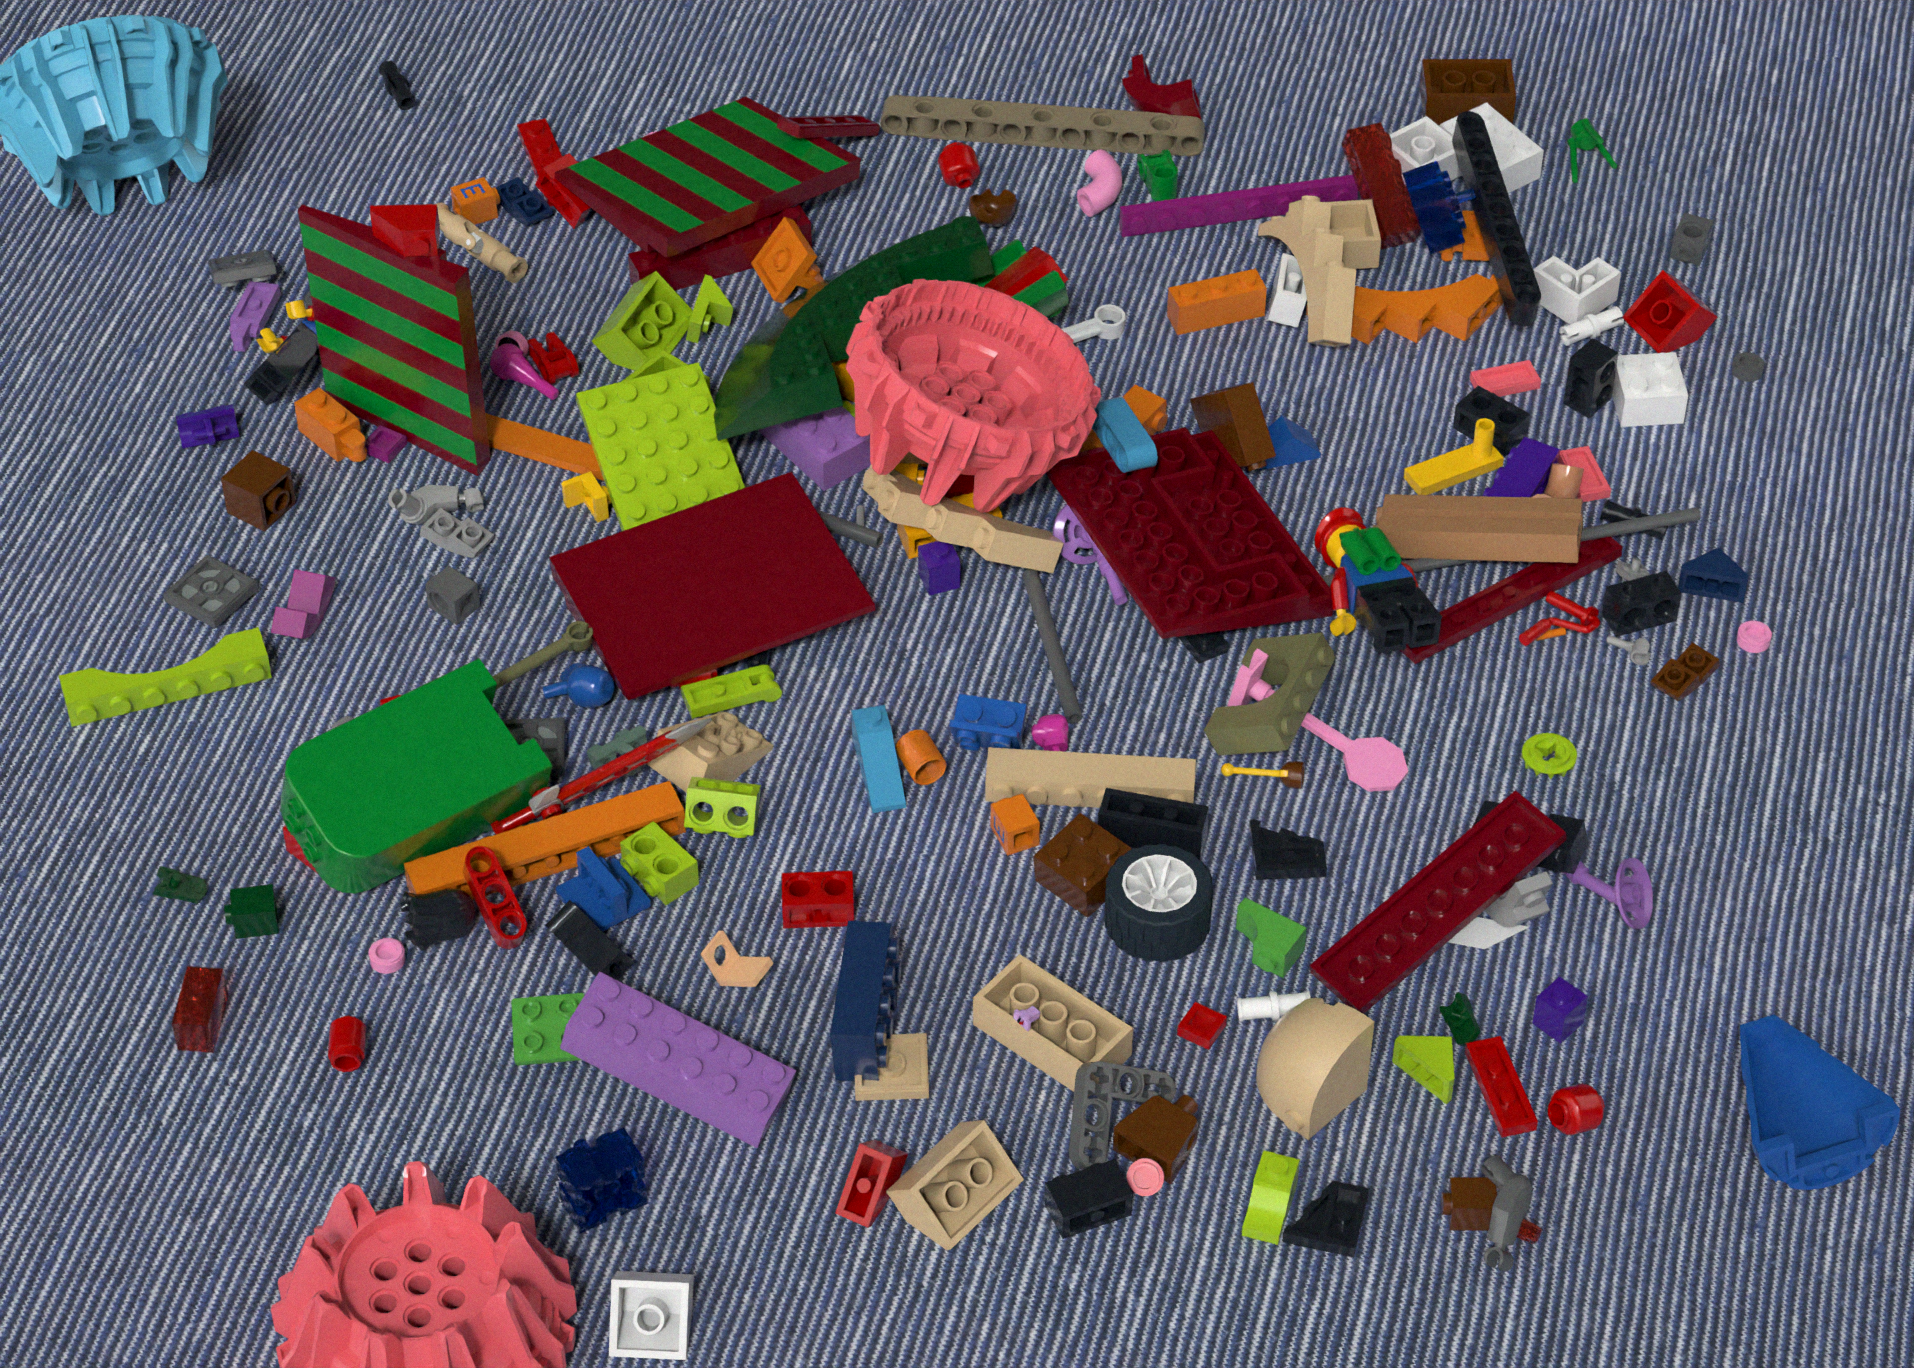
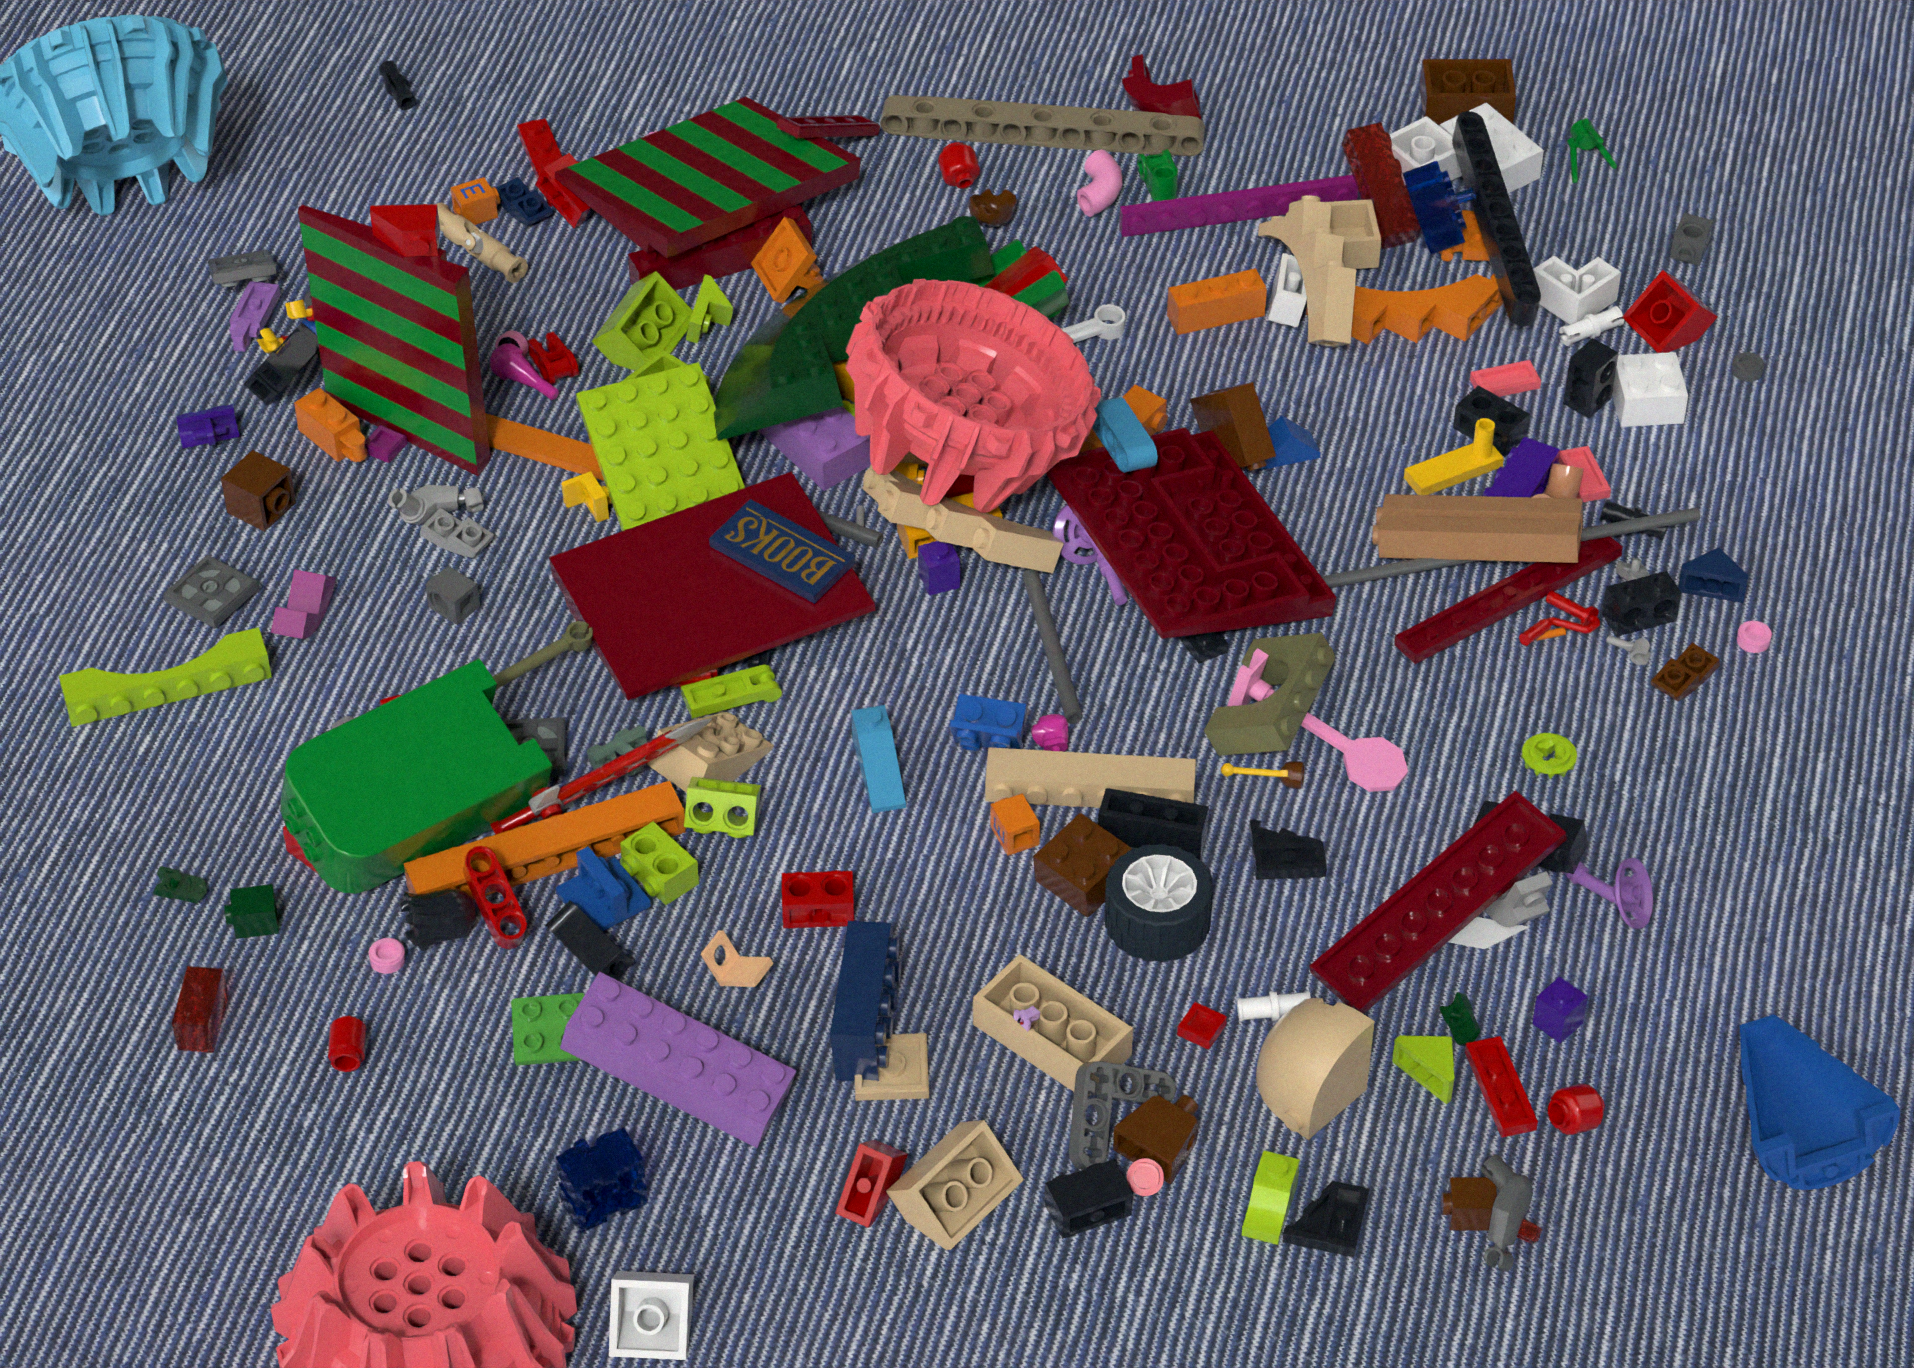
(584, 684): blue piece -> none
(782, 551): none -> dark blue tile
(920, 757): orange piece -> none
(1274, 937): bright green arch -> none
(1374, 585): piece -> none

